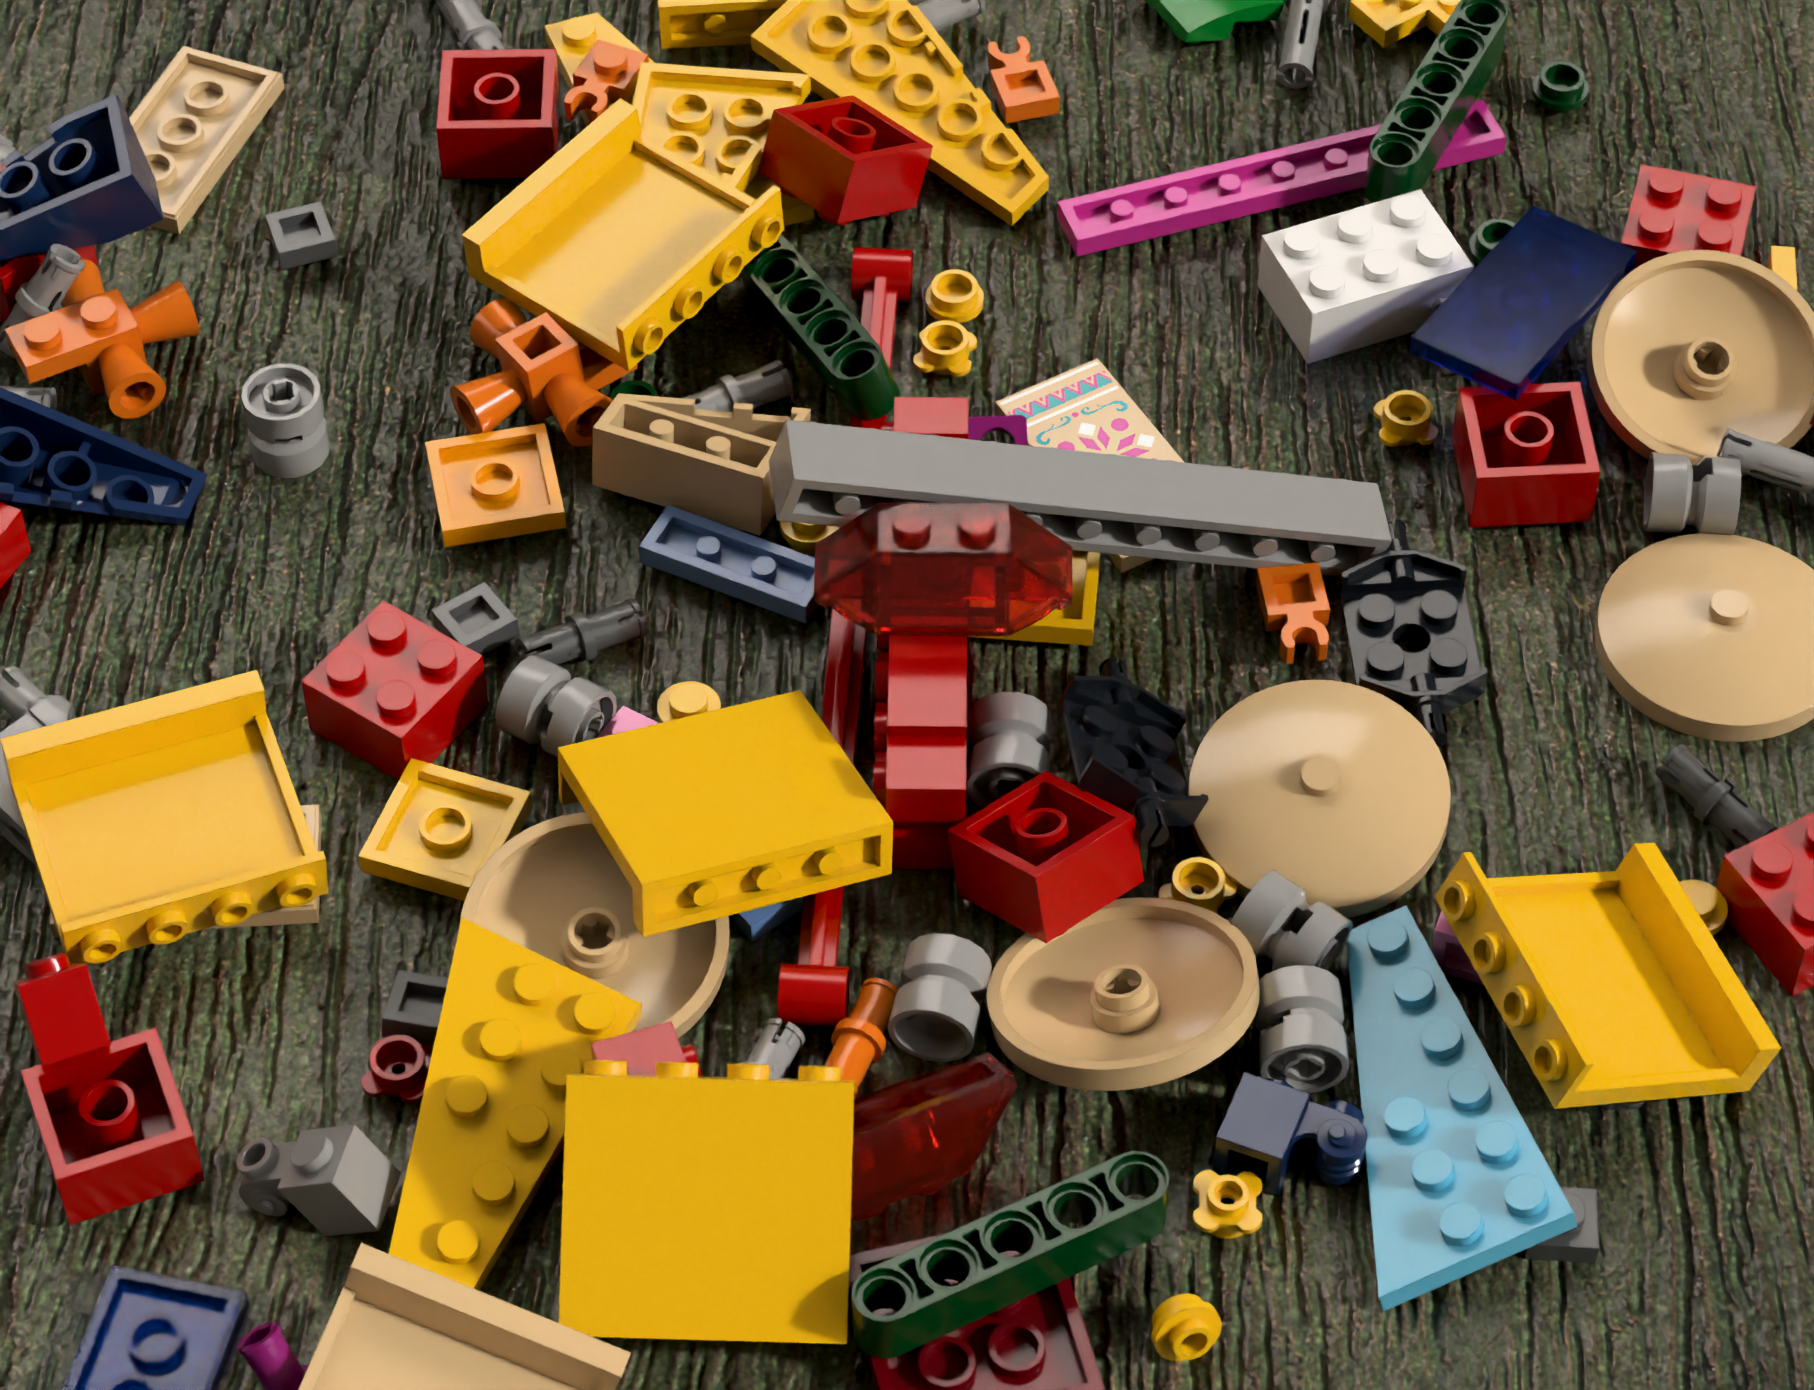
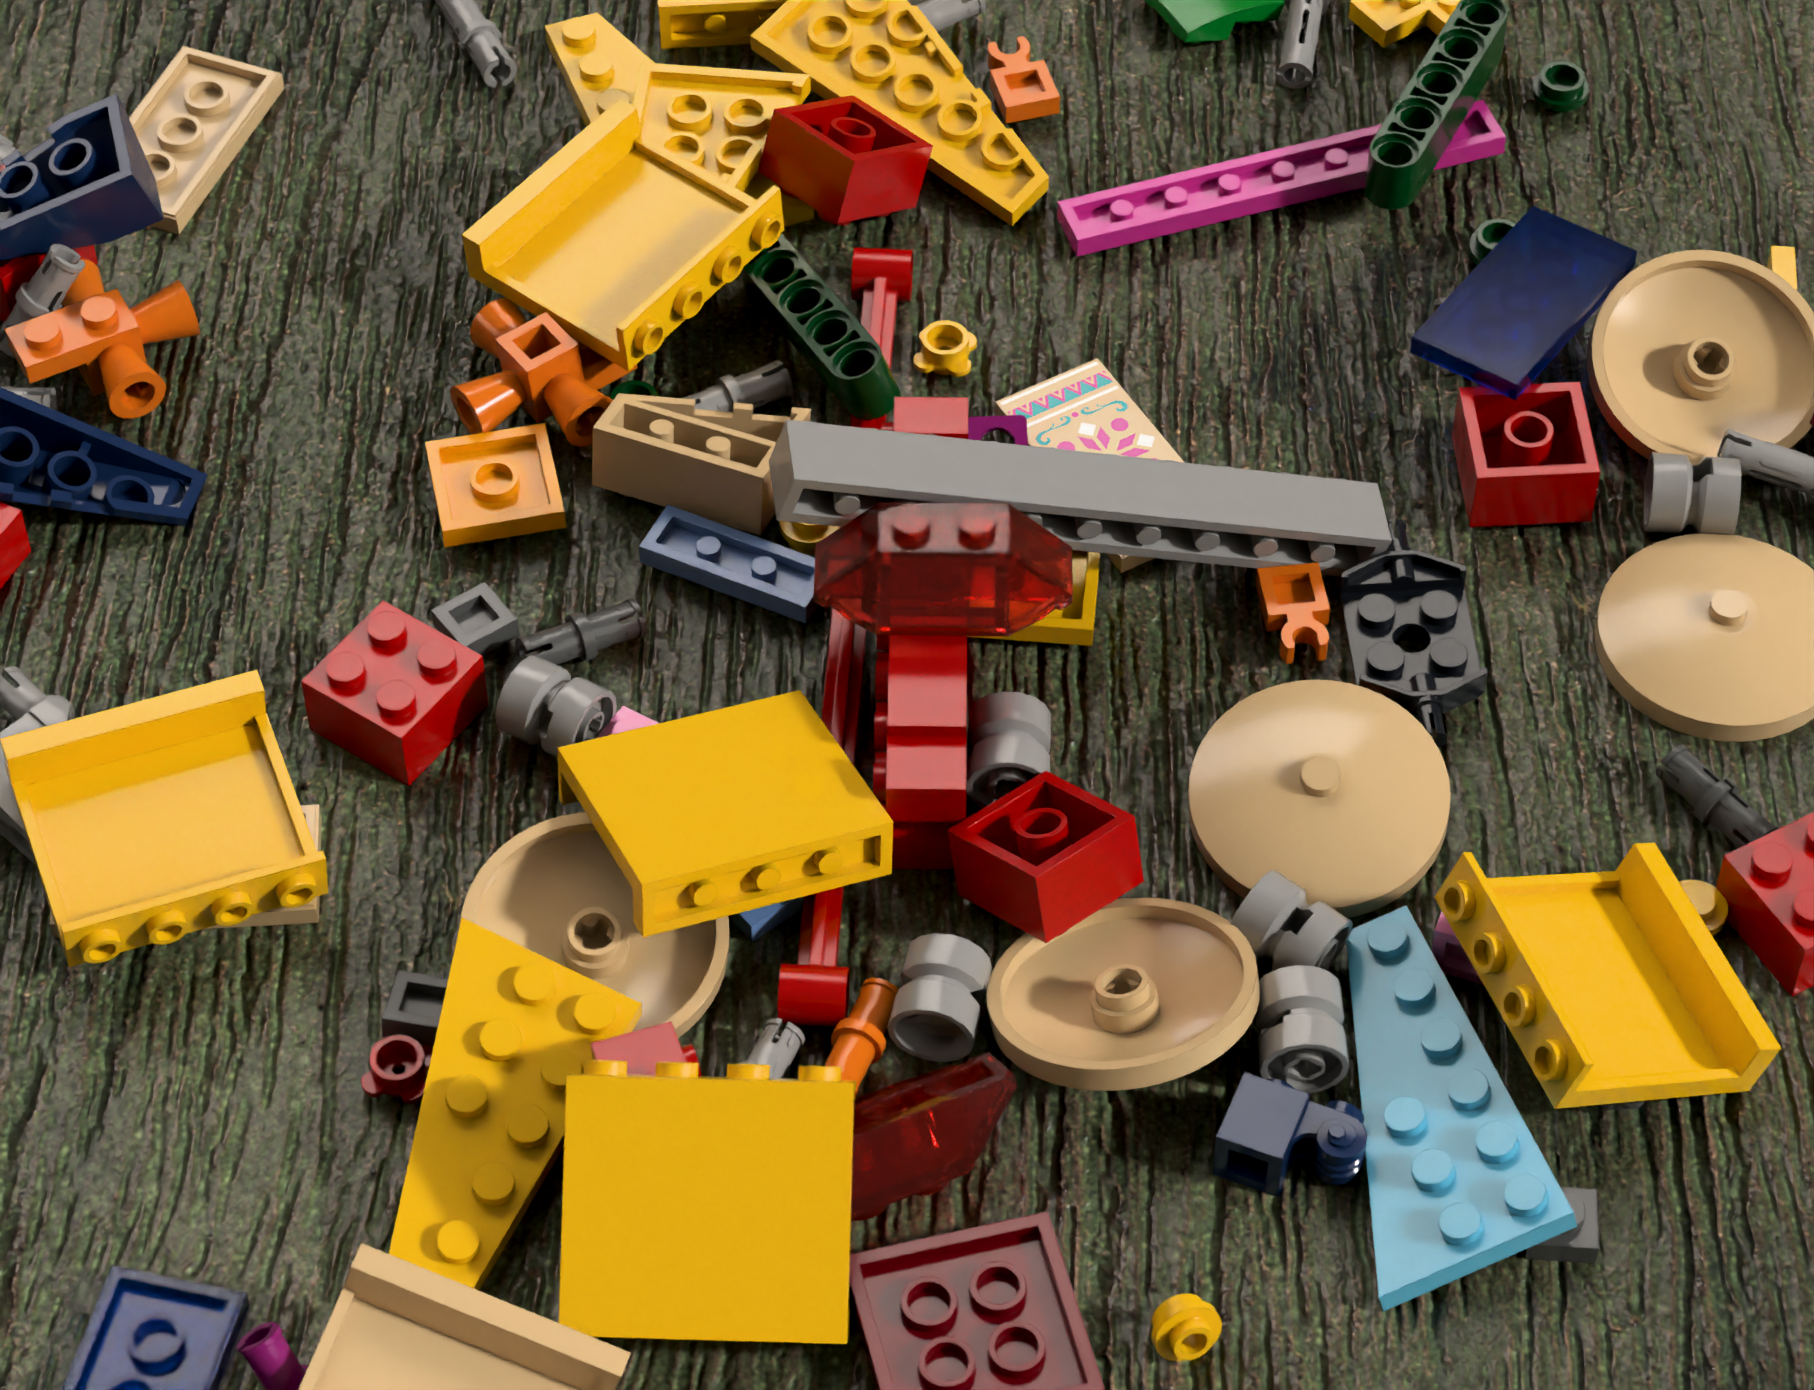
(60, 1009): red brick -> none
(113, 1126): red brick -> none
(285, 420): light grey wheel -> none
(301, 235): dark grey plate -> none
(327, 1174): light grey brick -> none
(442, 828): yellow plate -> none
(497, 112): red brick -> none
(603, 78): orange plate -> none
(686, 700): yellow plate -> none
(954, 296): yellow plate -> none
(996, 1281): dark green beam -> none
(1128, 750): black plate -> none
(1202, 876): yellow plate -> none
(1223, 1219): yellow plate -> none
(1360, 274): white brick -> none
(1405, 419): yellow plate -> none
(1686, 212): brick -> none

